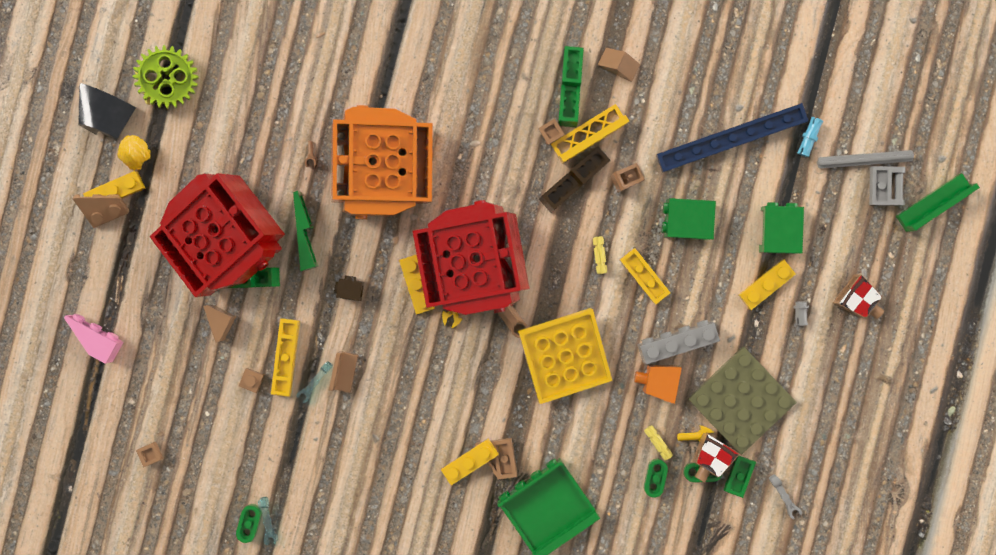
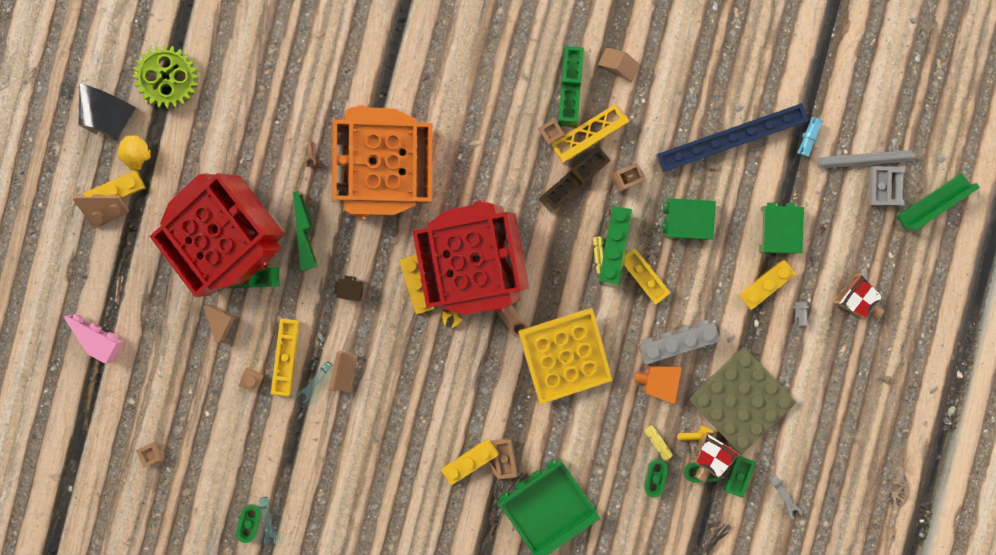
(616, 247): none -> green brick

